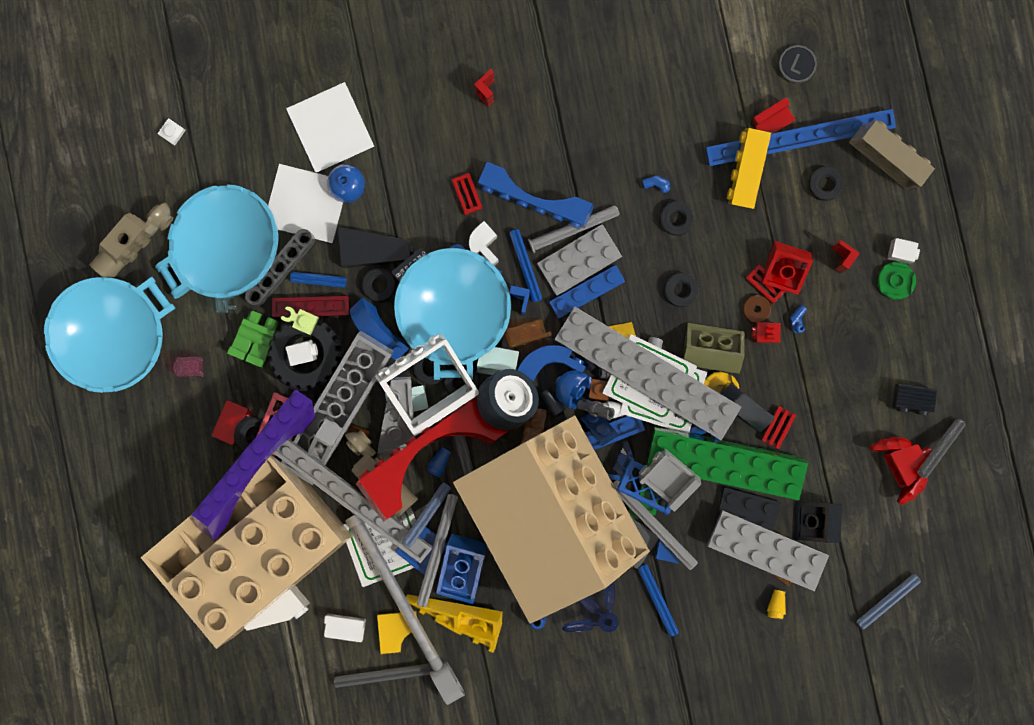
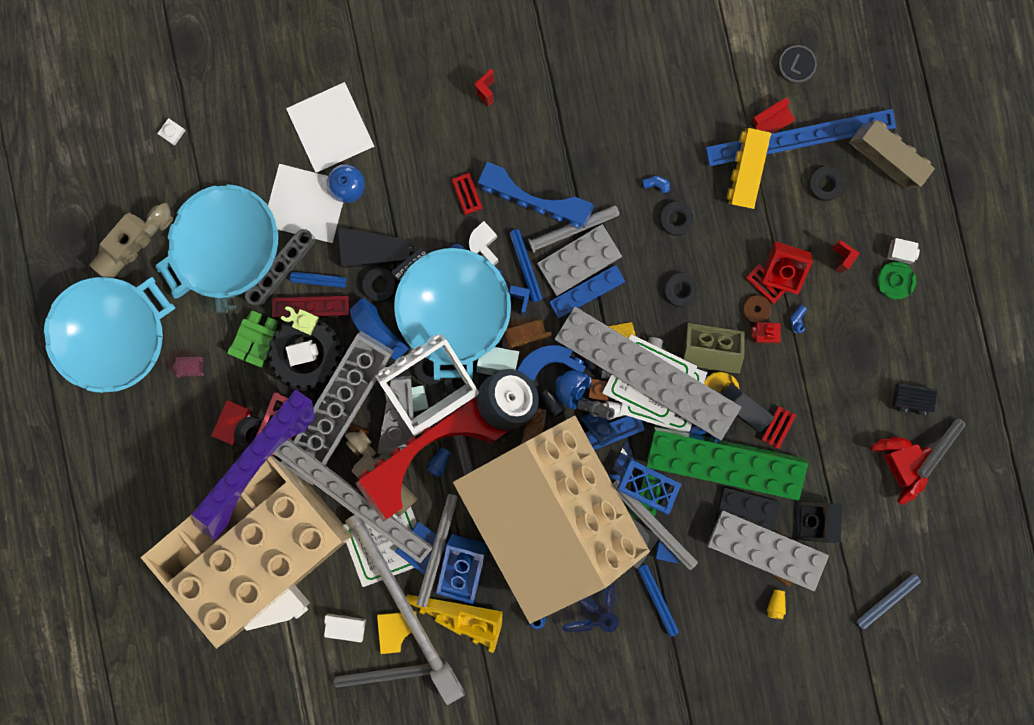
(324, 440): light grey slope -> none
(426, 515): sand blue axle -> none
(670, 478): light grey panel -> none

